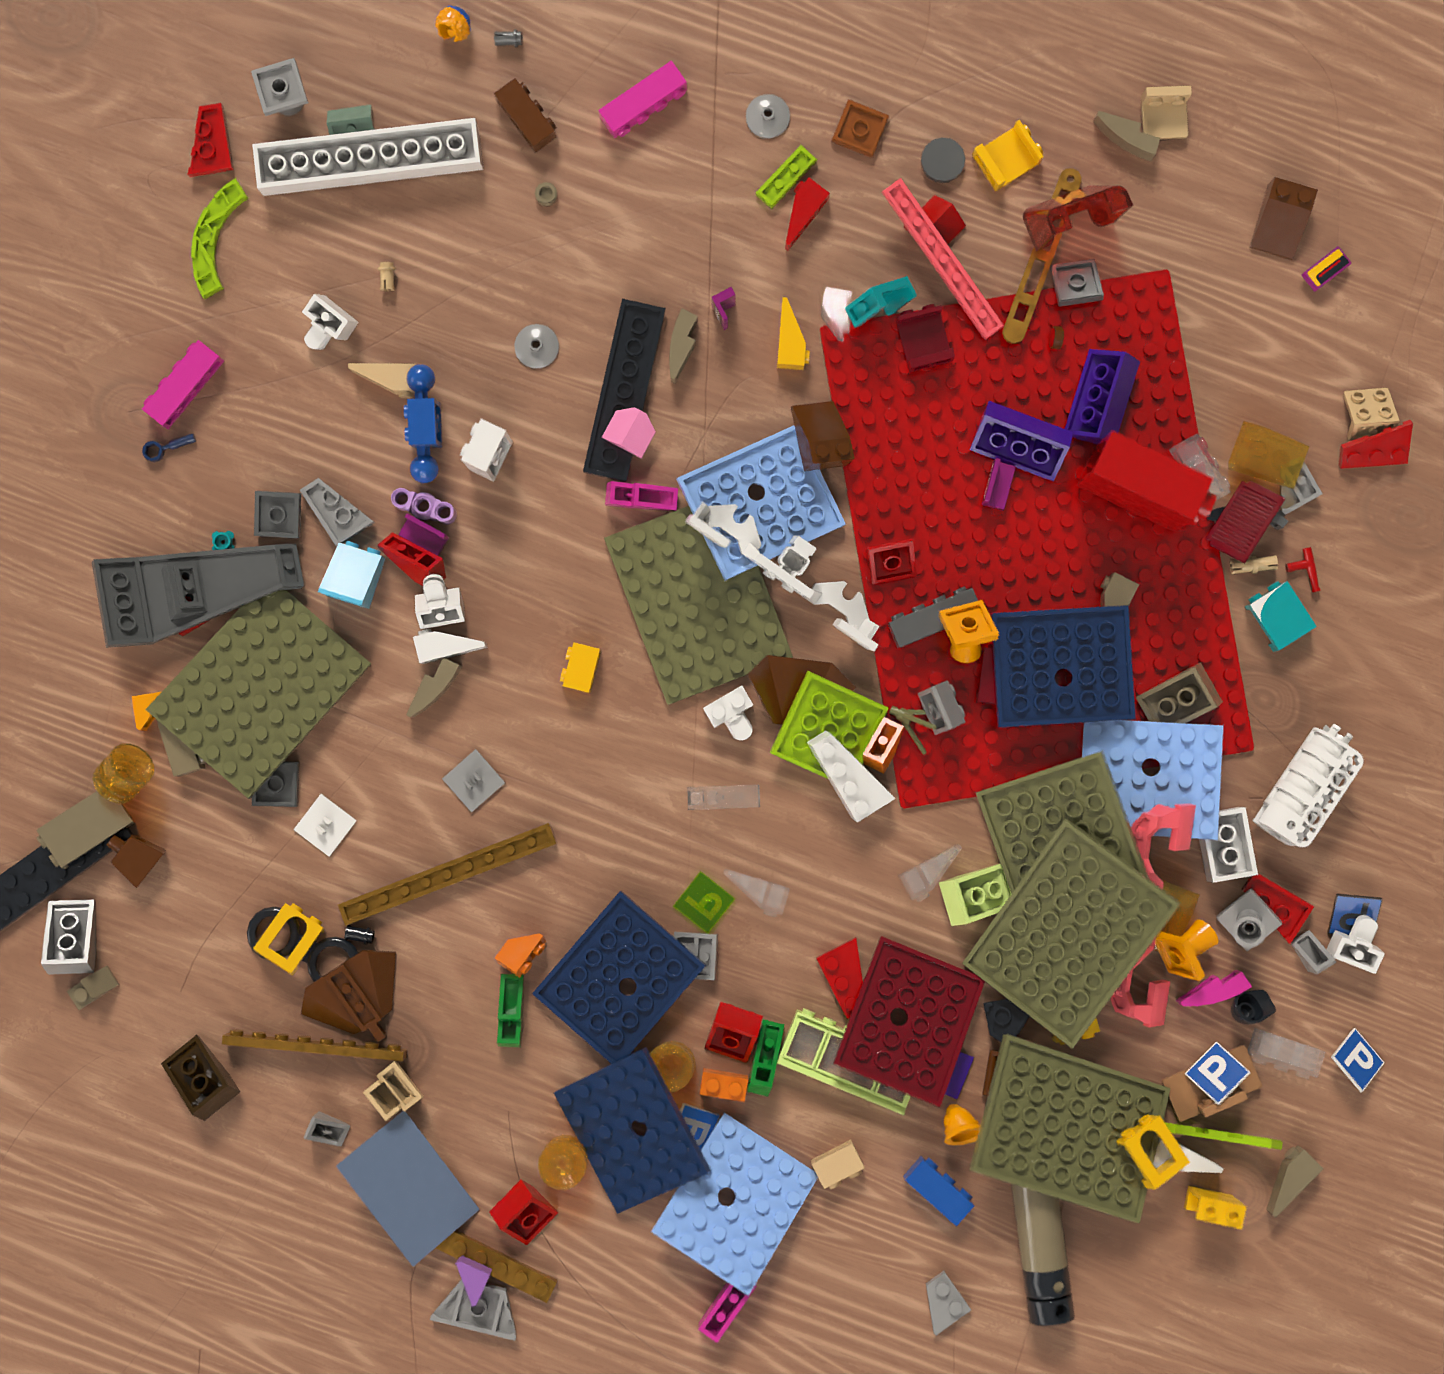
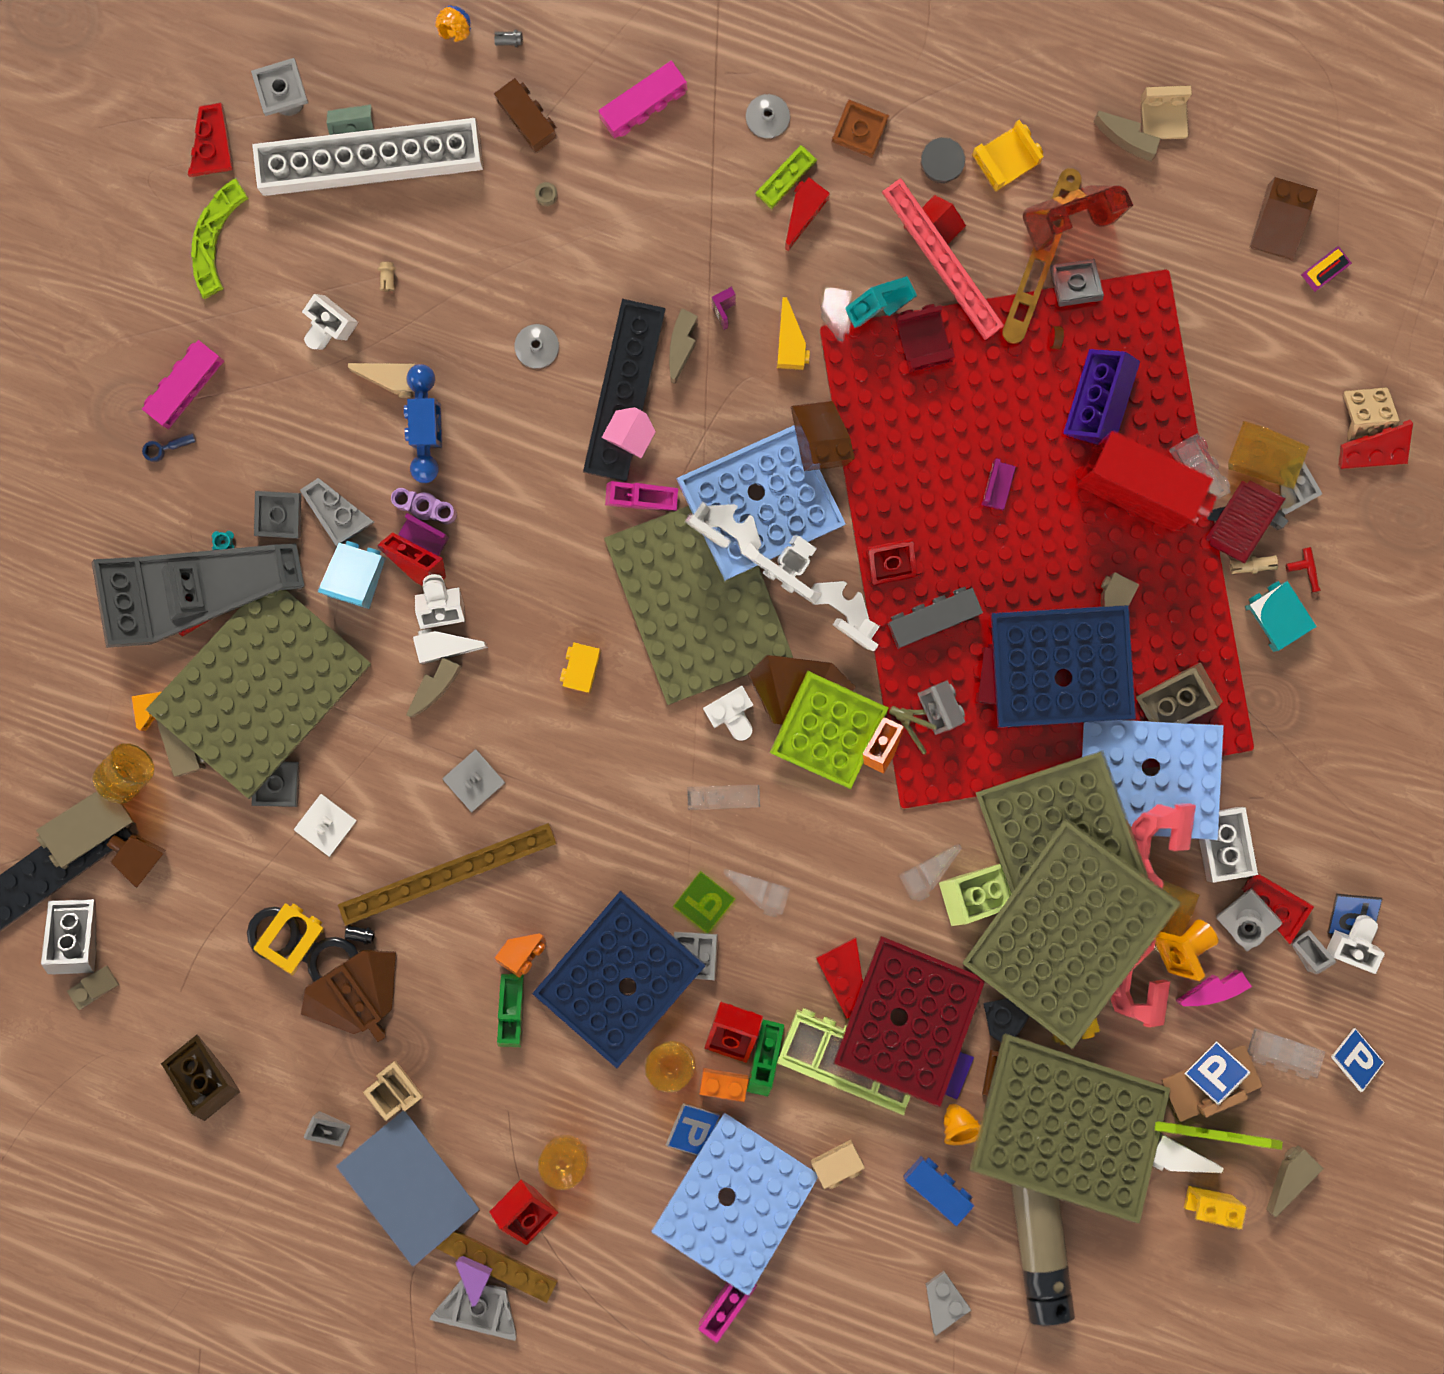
(305, 1044): pearl gold plate -> none
(486, 449): white brick -> none
(602, 1117): dark blue plate -> none
(850, 779): white wedge -> none
(967, 629): light orange plant -> none
(1021, 441): dark purple slope -> none
(1131, 1140): yellow panel -> none
(1252, 1007): black cap -> none
(1305, 787): white piece -> none

